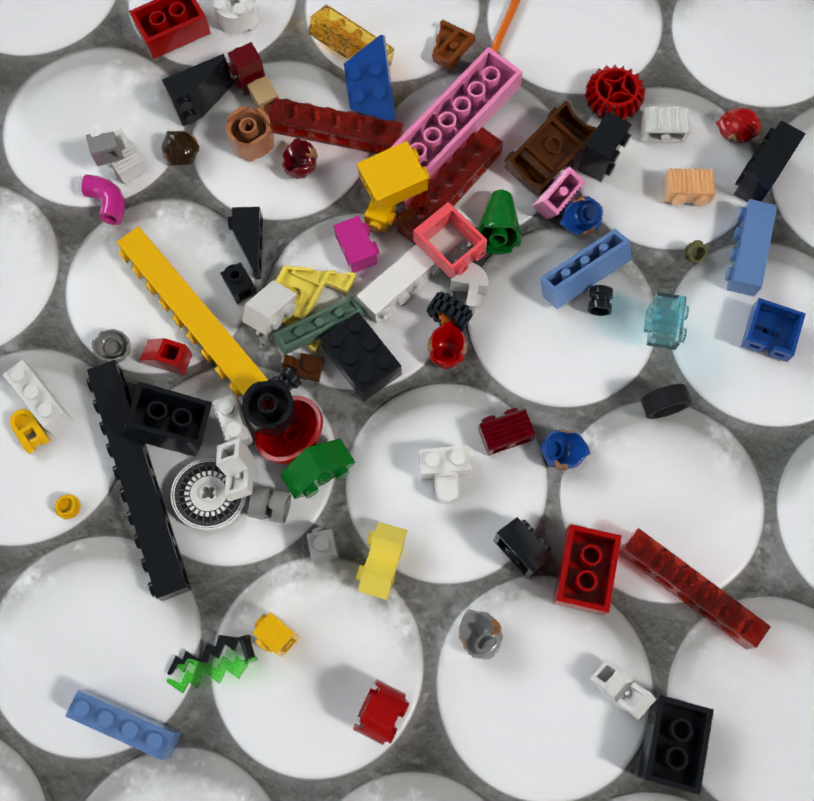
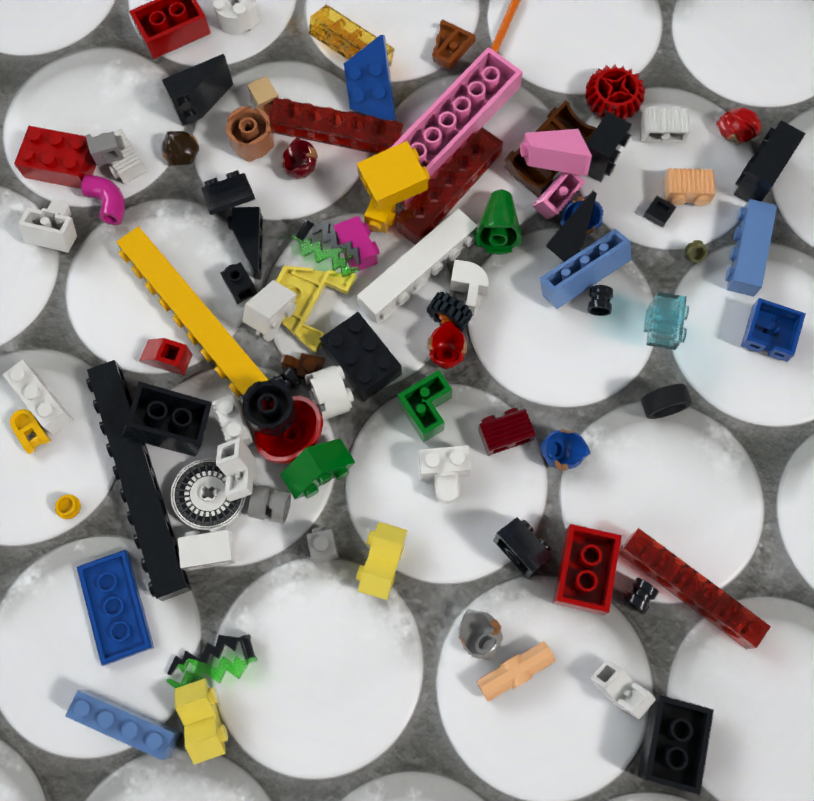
(49, 226): none -> white brick
(54, 157): none -> red brick
(111, 346): light grey hair -> none
(114, 607): none -> blue tile
(202, 725): none -> light yellow brick
(206, 549): none -> white brick
(227, 193): none -> black slope
(245, 66): dark red brick -> none
(274, 634): yellow brick -> none
(316, 325): sand green tile -> none
(329, 391): none -> white brick
(335, 250): none -> piece
(381, 712): red brick -> none
(420, 404): none -> green brick
(435, 223): coral window -> none
(516, 671): none -> light nougat piece
(557, 151): none -> bright pink slope
(571, 235): none -> black slope
(640, 595): none -> black wheel
(659, 211): none -> black tile

